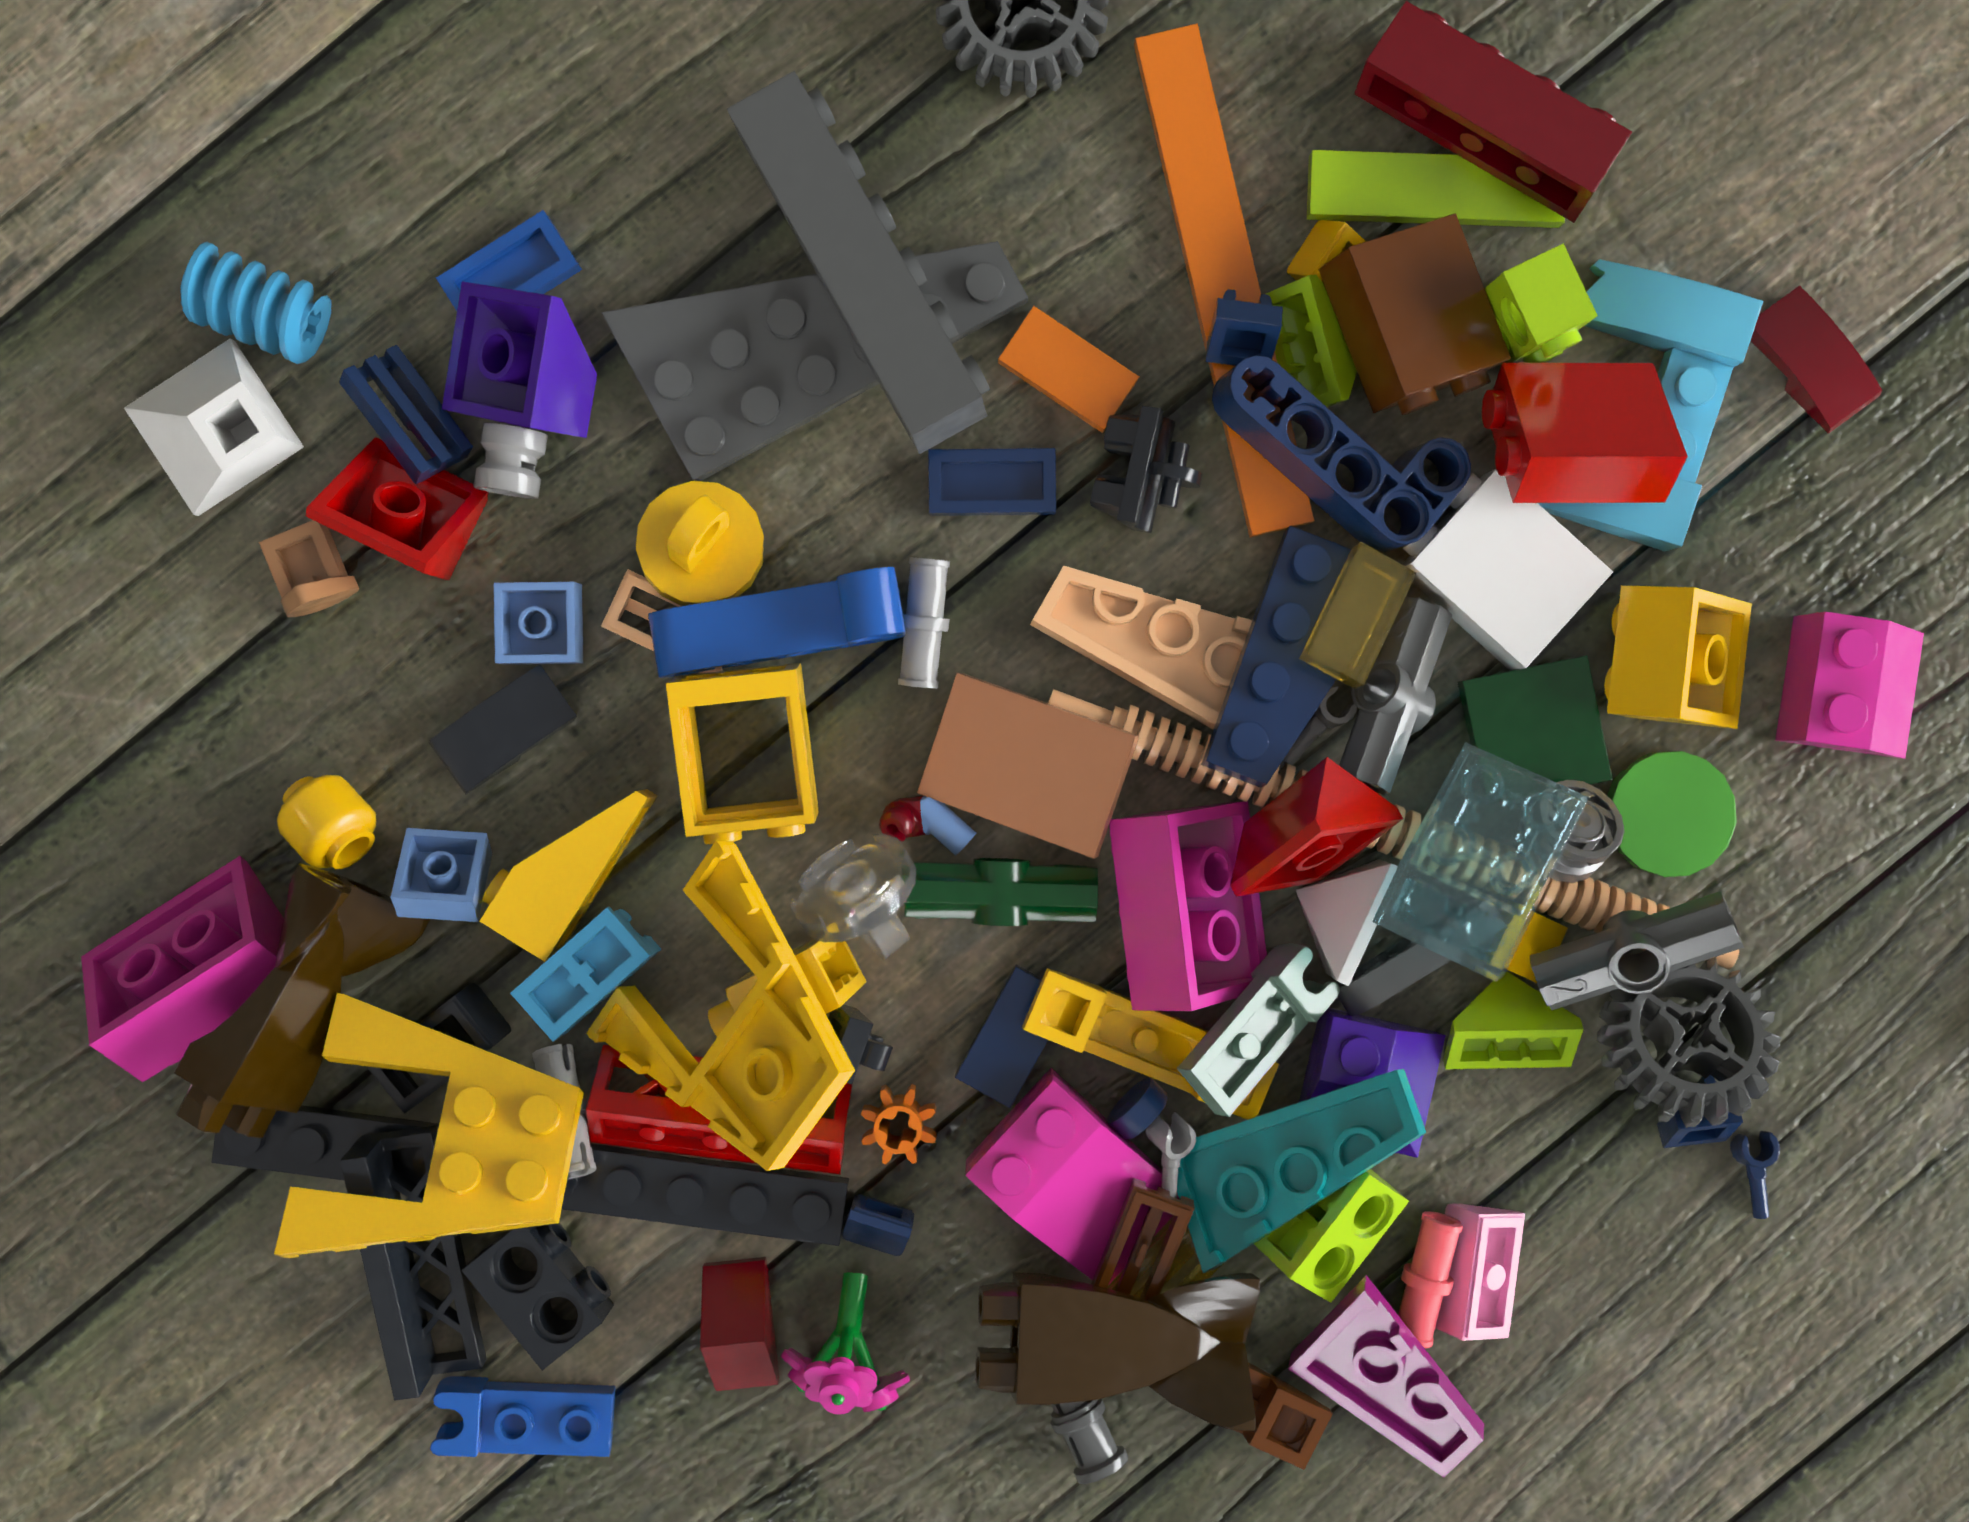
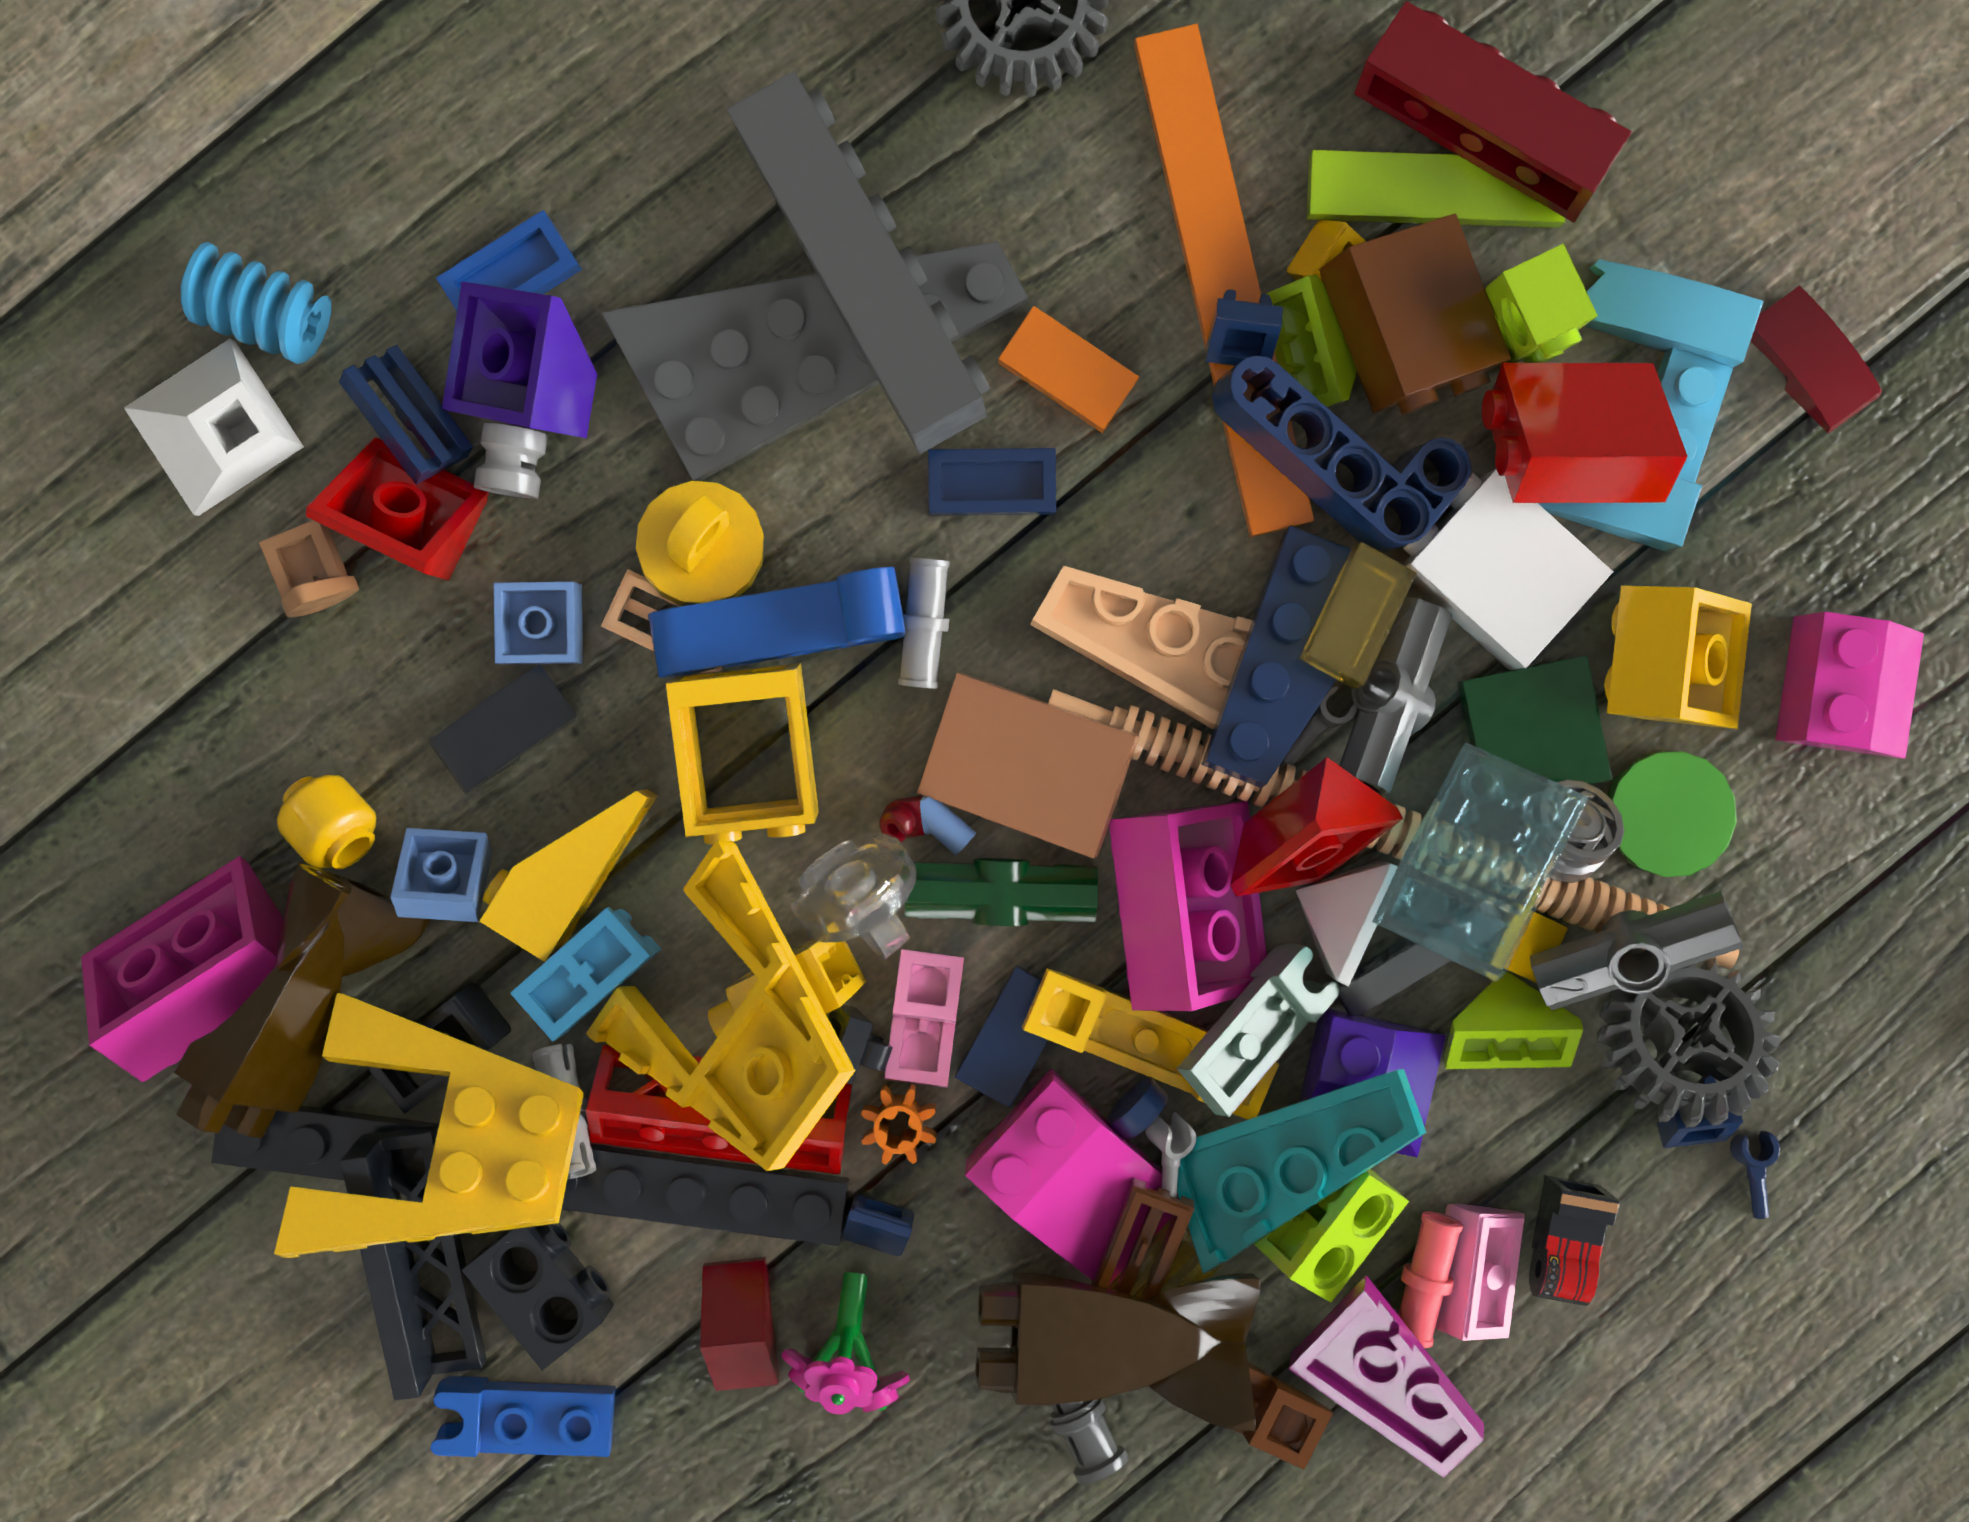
(924, 1018): none -> bright pink slope
(1148, 444): black hips -> none
(1570, 1239): none -> leg

